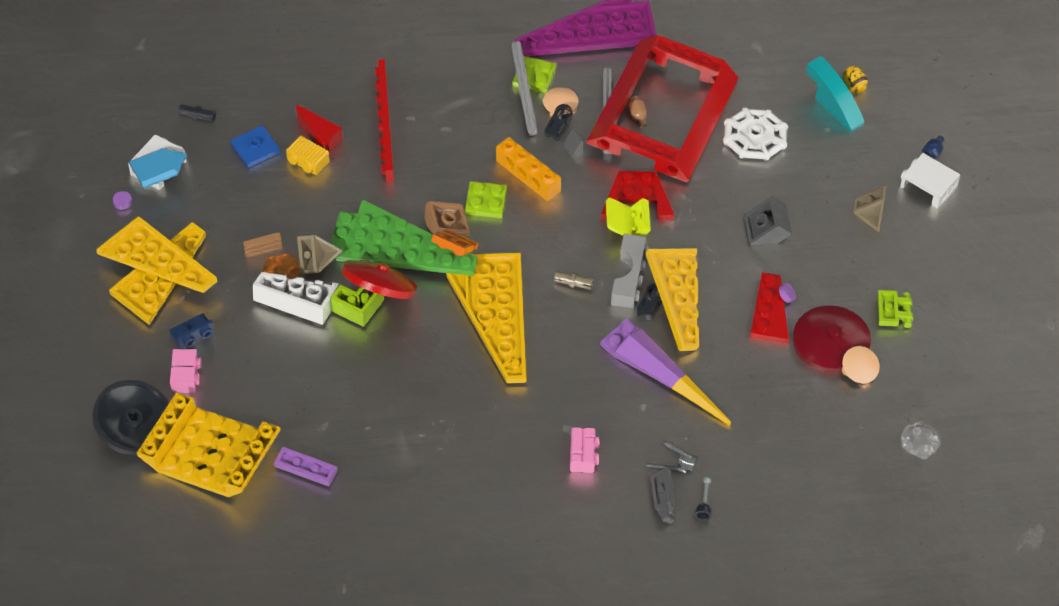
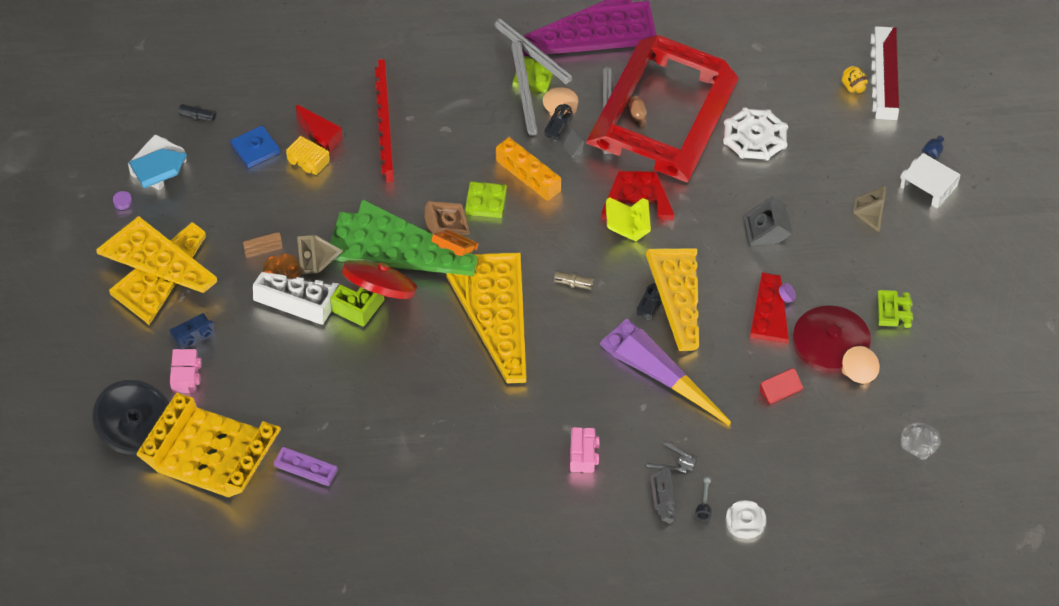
(533, 51): none -> light grey axle
(625, 288): light grey arch -> none
(745, 519): none -> white tile
(780, 386): none -> slope
(834, 94): teal slope -> none
(885, 73): none -> brick

